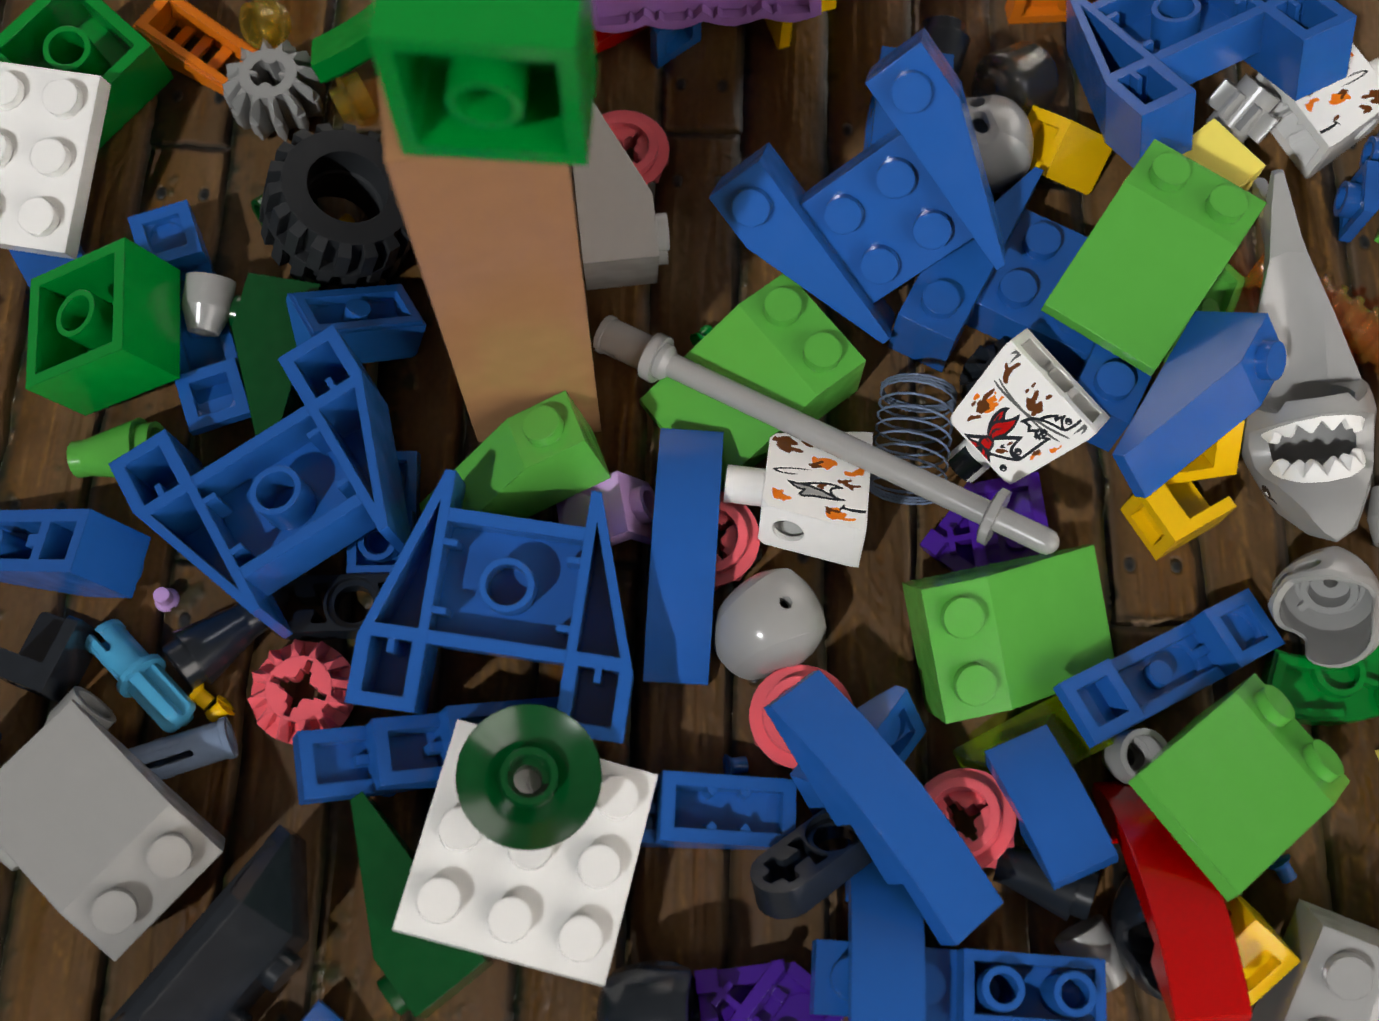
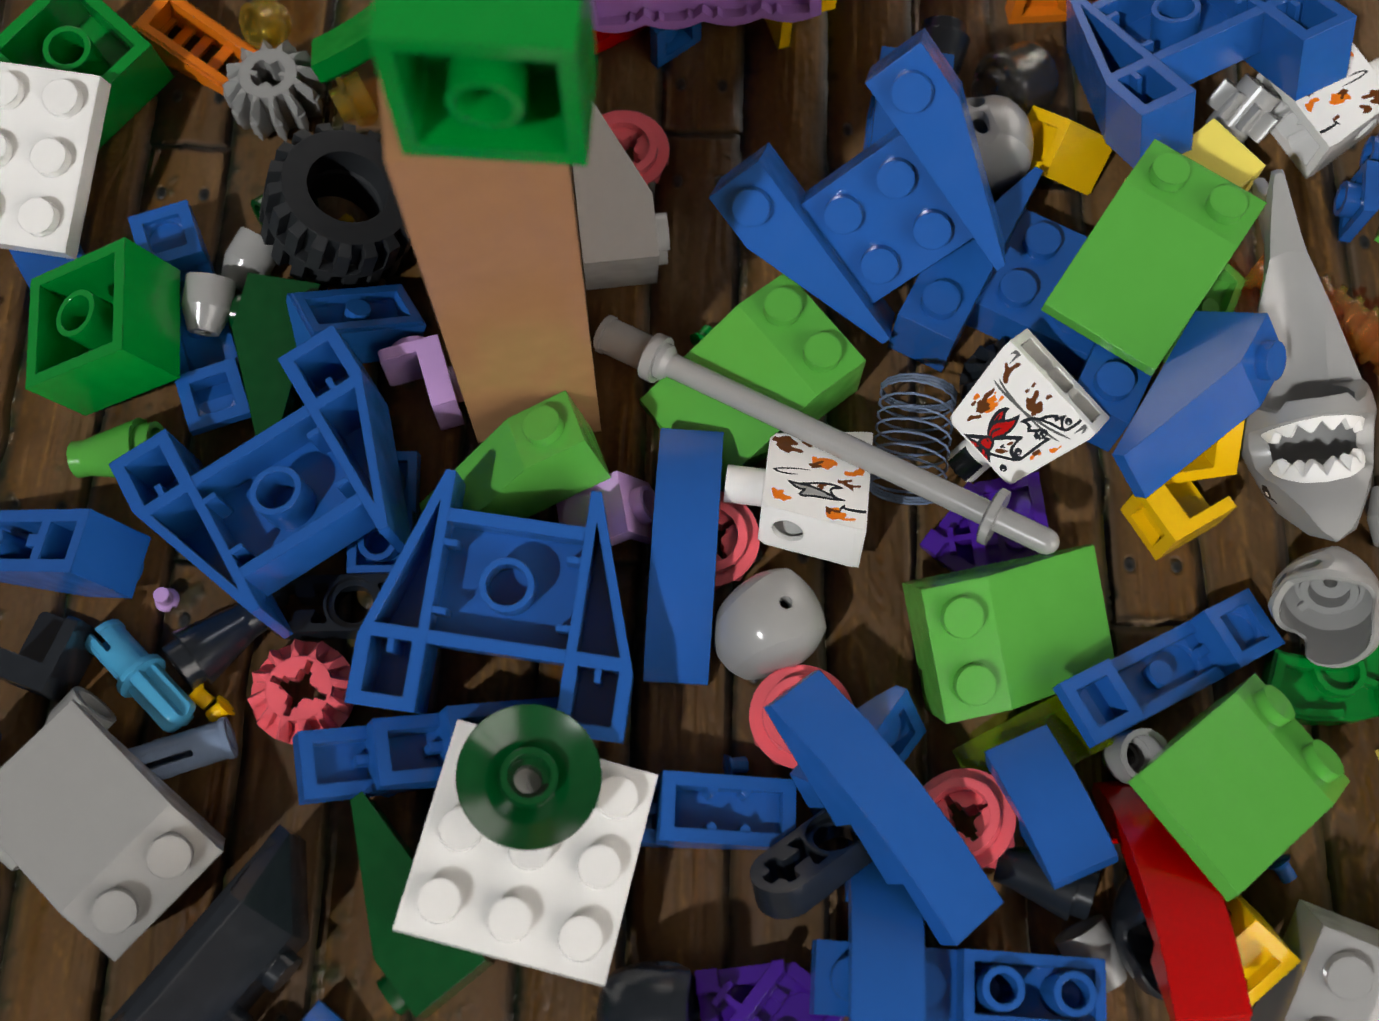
(246, 255): none -> light grey hose
(420, 358): none -> lavender bracket

